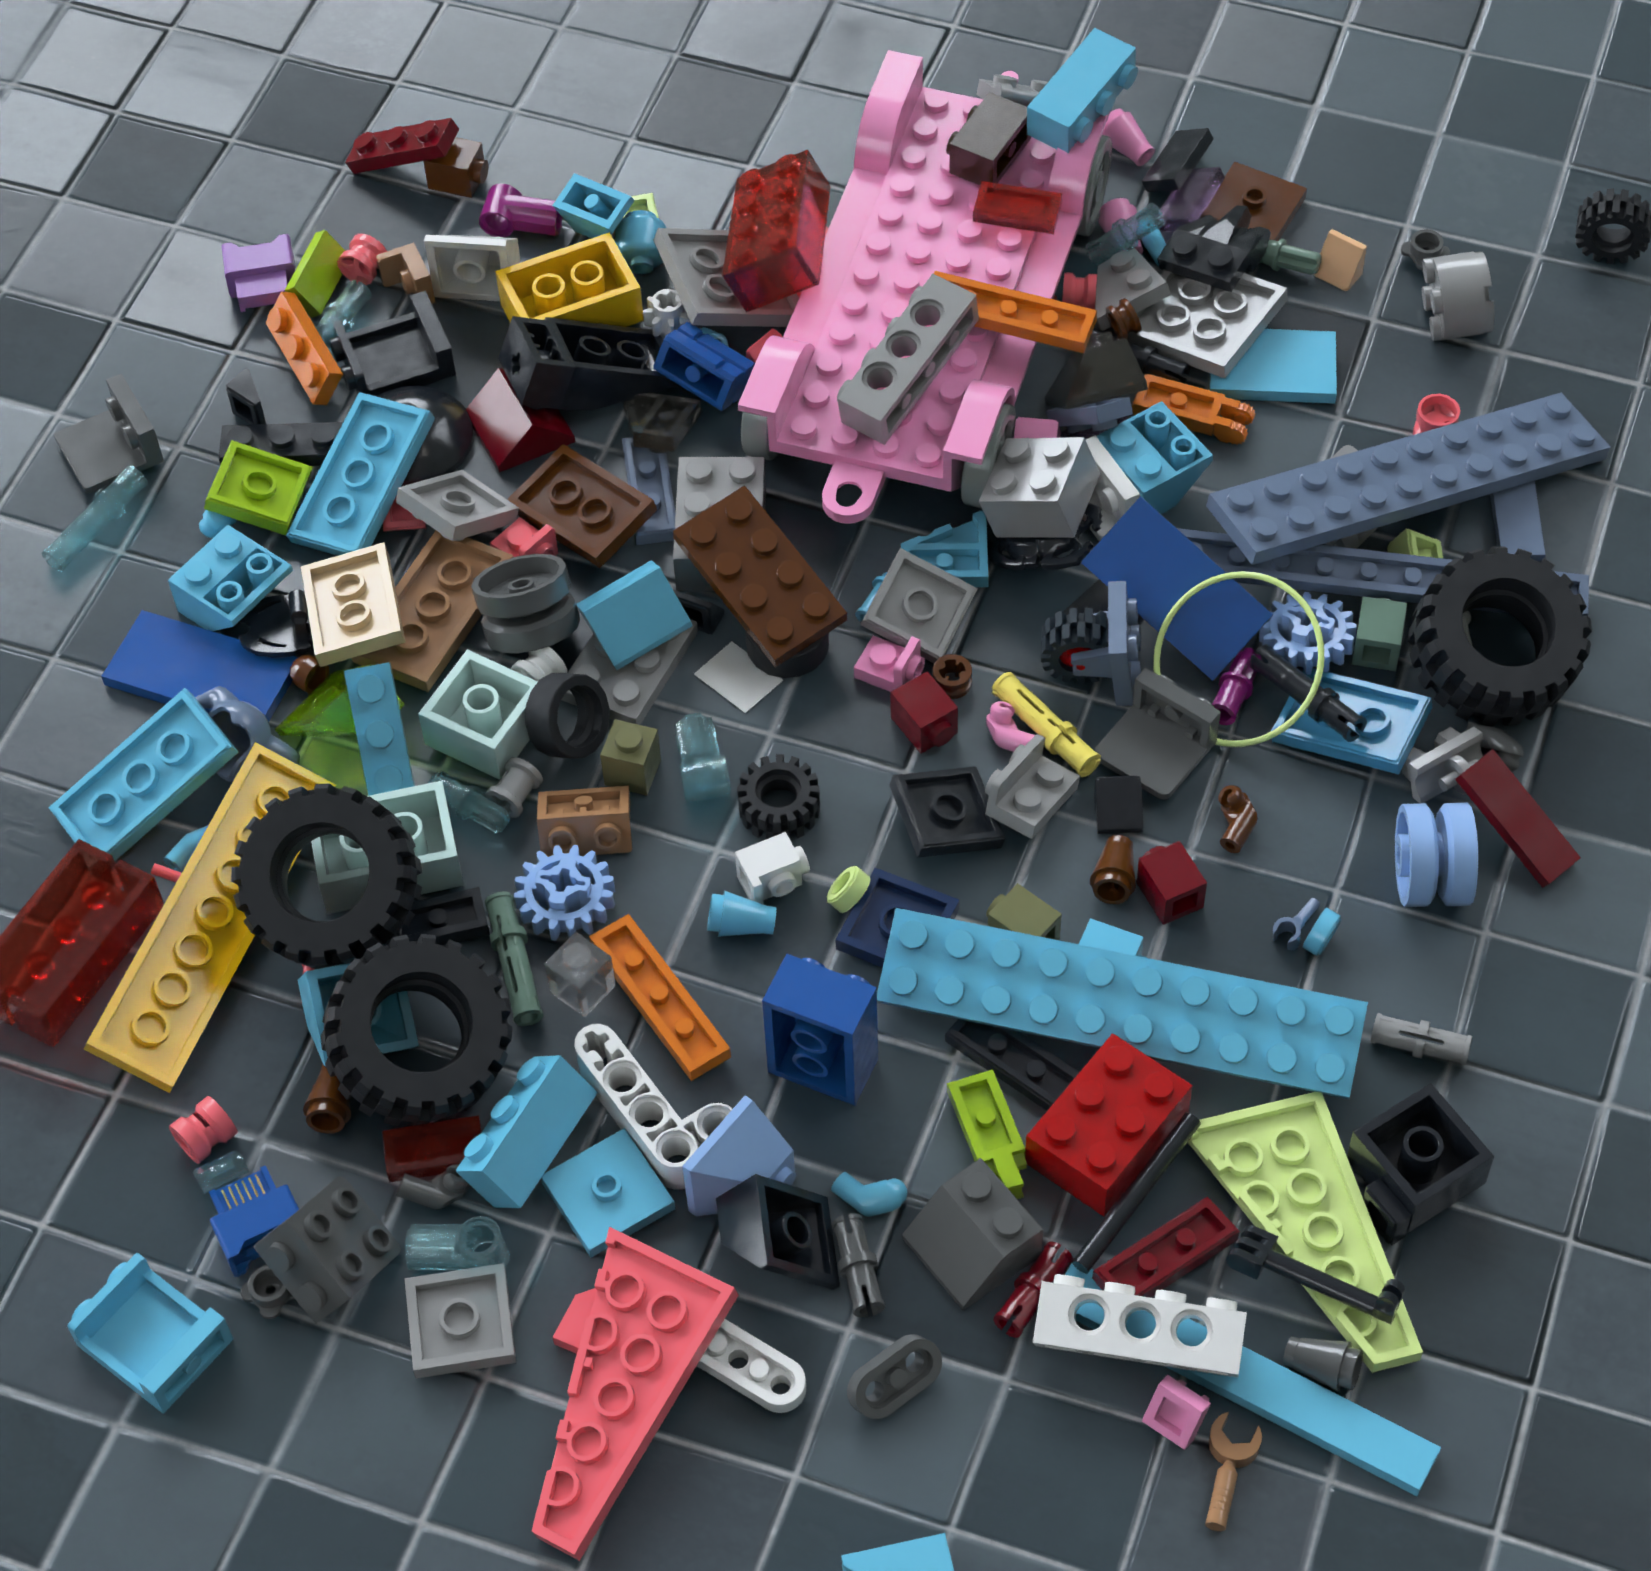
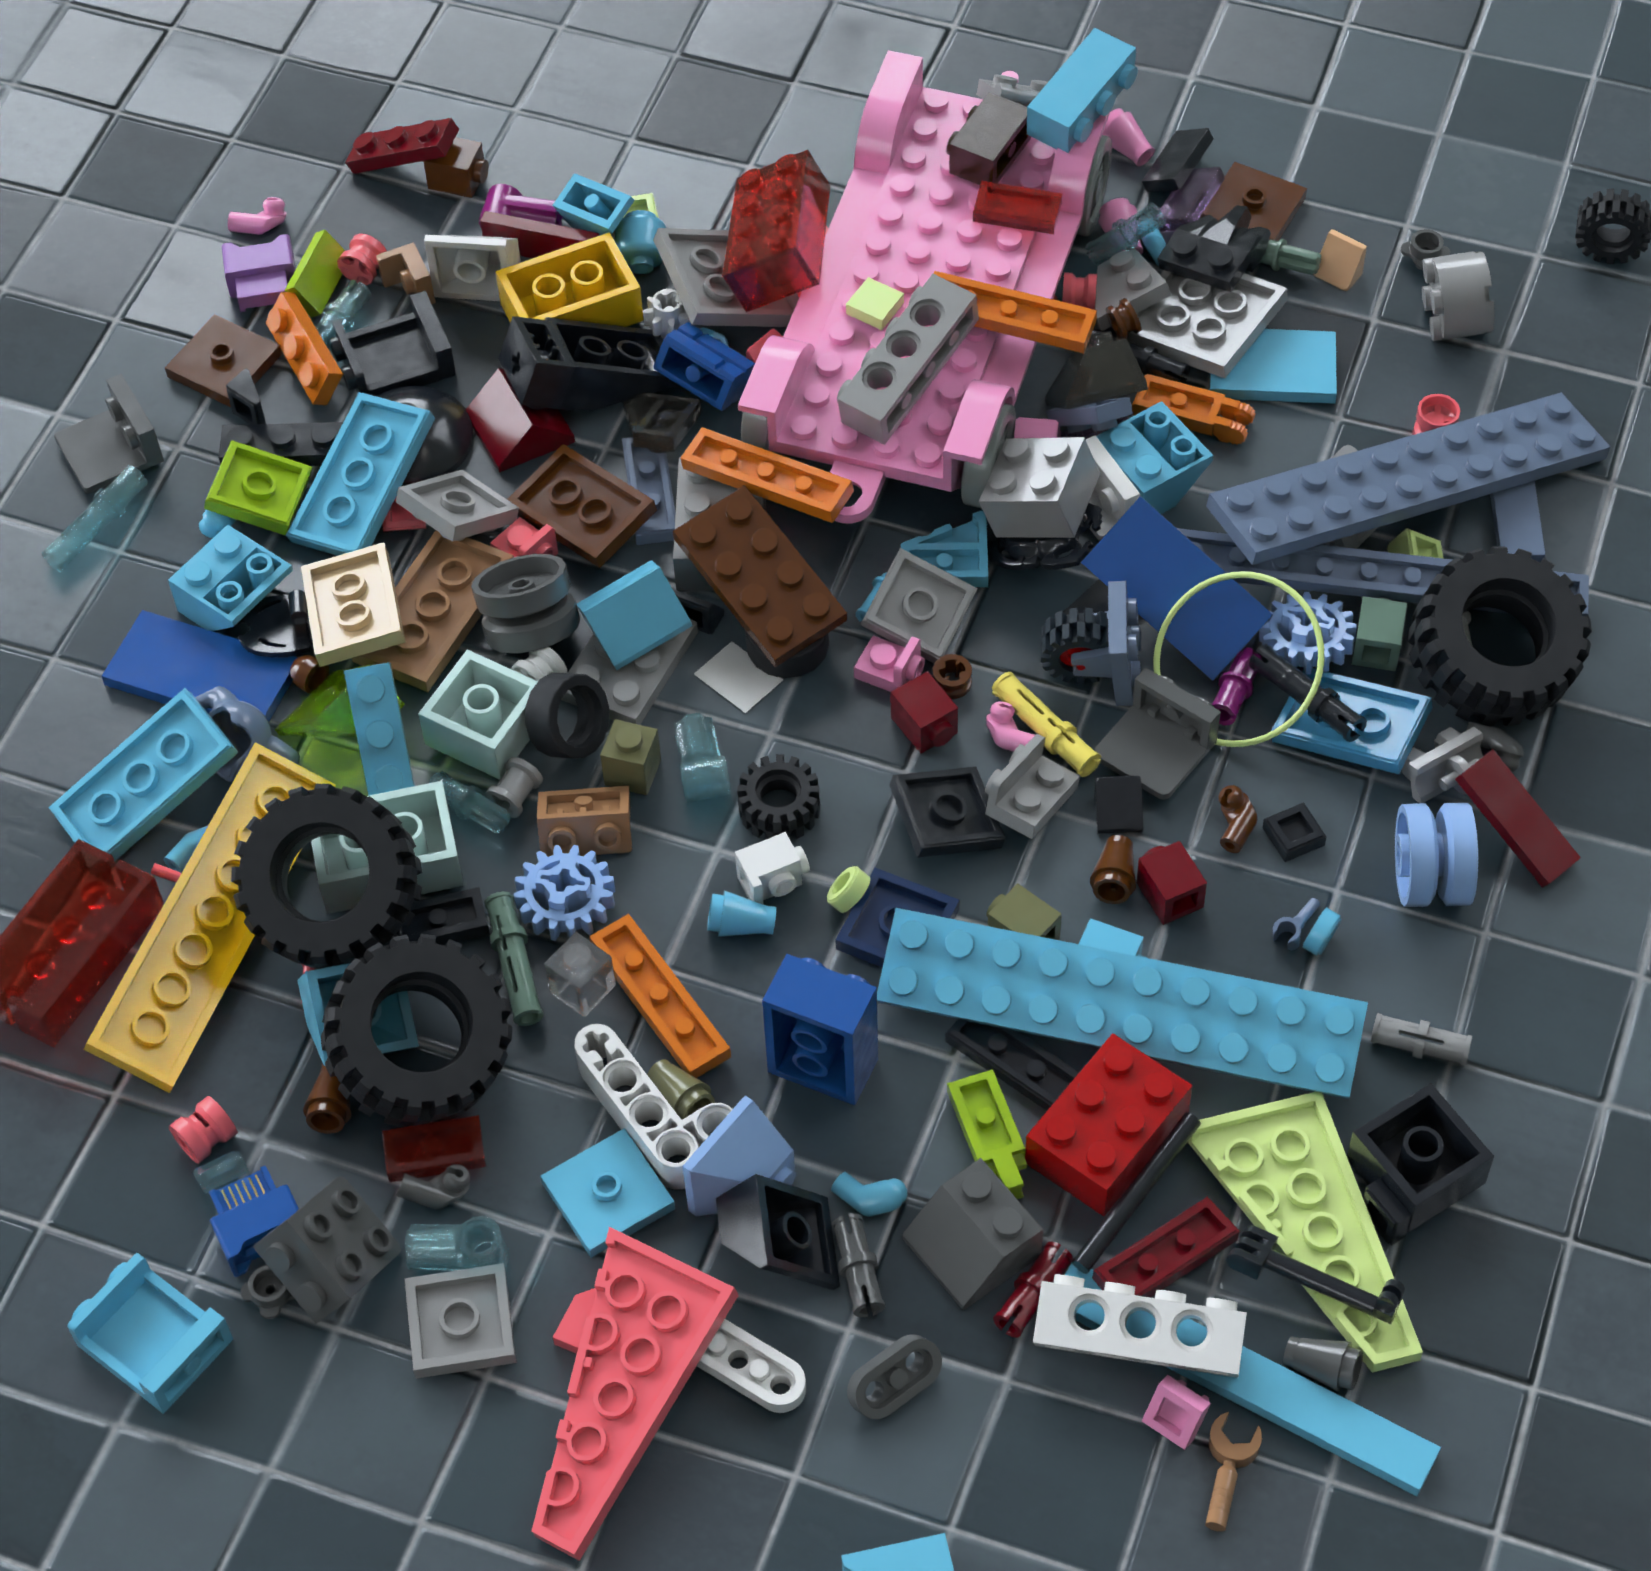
(219, 355): none -> plate
(261, 222): none -> bright pink arm
(526, 1131): medium azure brick -> none
(533, 236): none -> dark red tile
(680, 1088): none -> olive cone
(767, 474): none -> orange plate
(875, 303): none -> yellowish green tile
(1294, 832): none -> black tile

